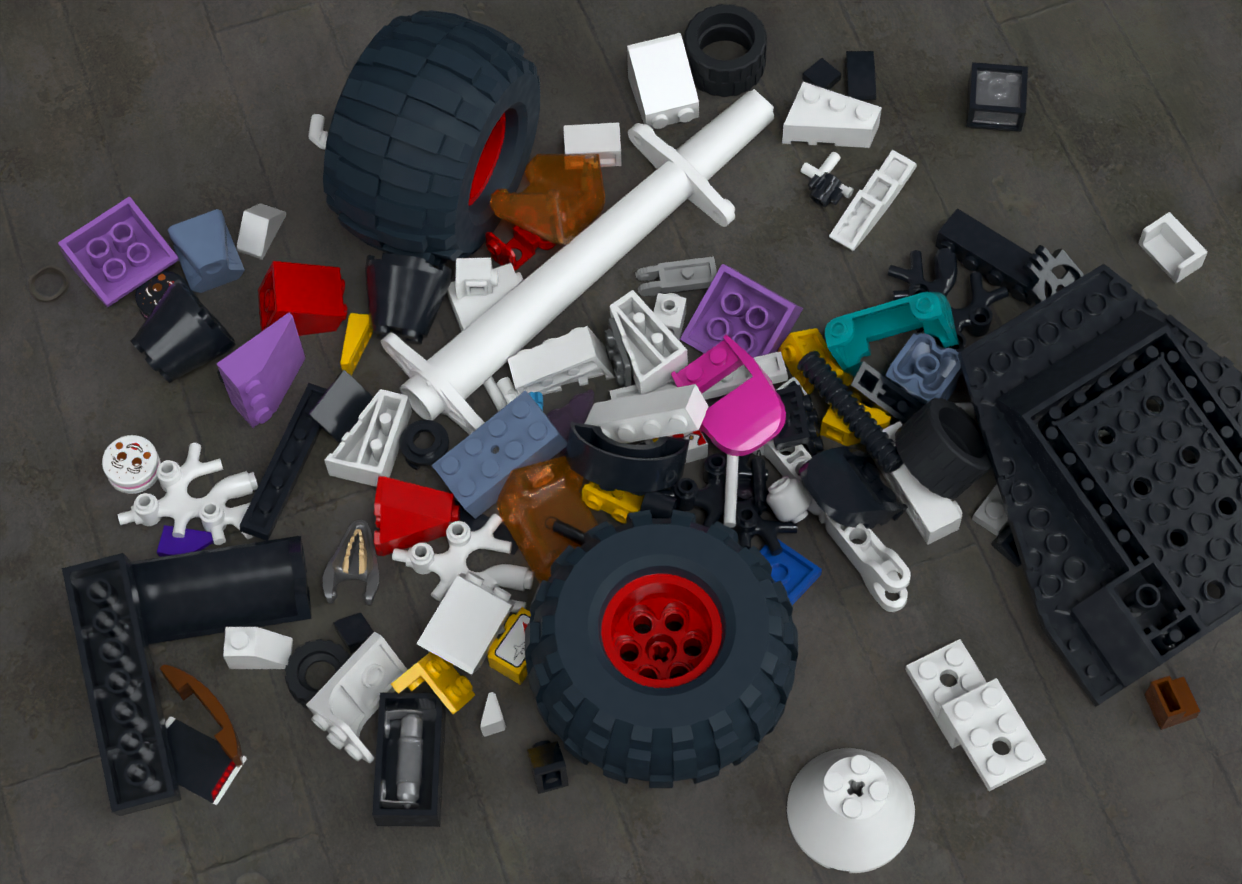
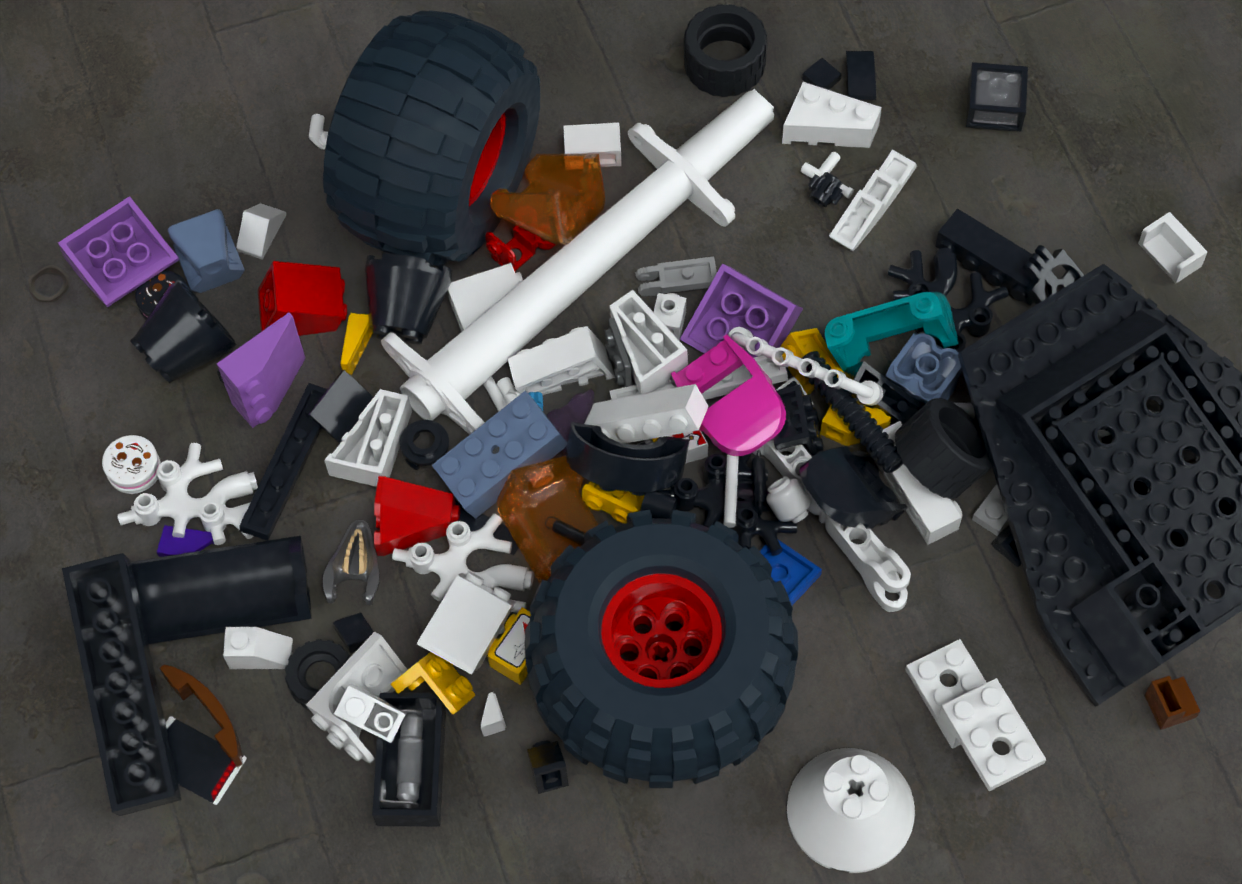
(370, 713): none -> white slope
(475, 277): white window -> none
(662, 81): white slope -> none
(867, 391): none -> white bar

